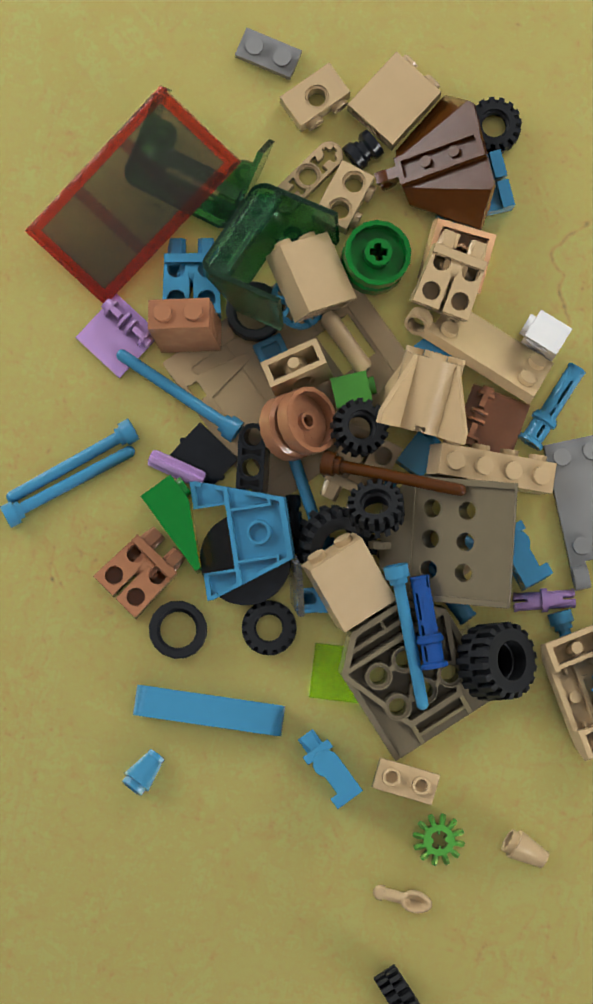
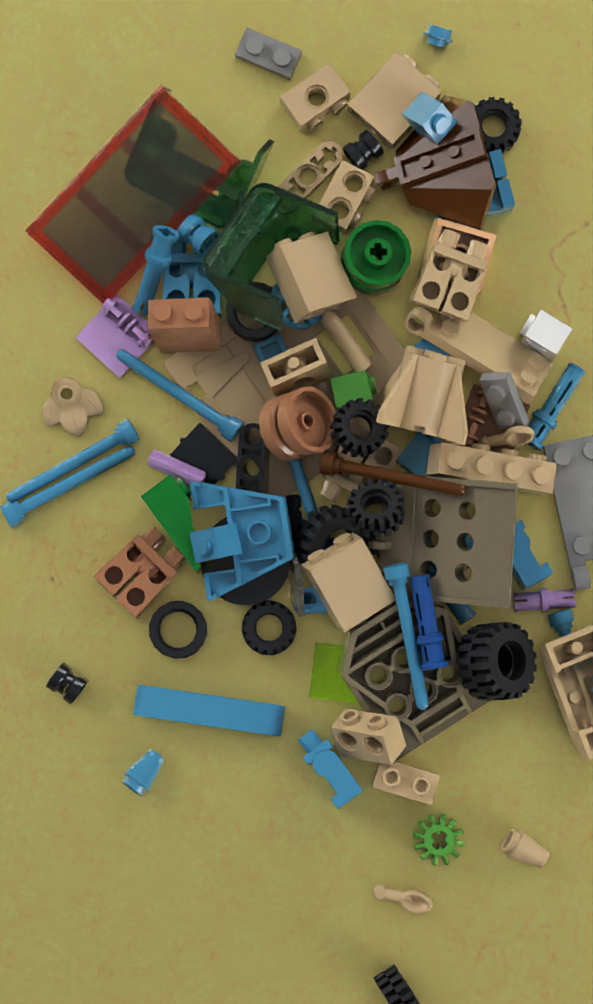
(60, 681): none -> black wheel
(71, 411): none -> tan plate
(157, 258): none -> dark azure pin
(197, 234): none -> dark azure wheel
(215, 543): none -> dark azure brick
(368, 736): none -> tan brick
(429, 118): none -> dark azure brick
(438, 35): none -> dark azure plate
(503, 399): none -> light grey plate
(513, 436): none -> tan piece

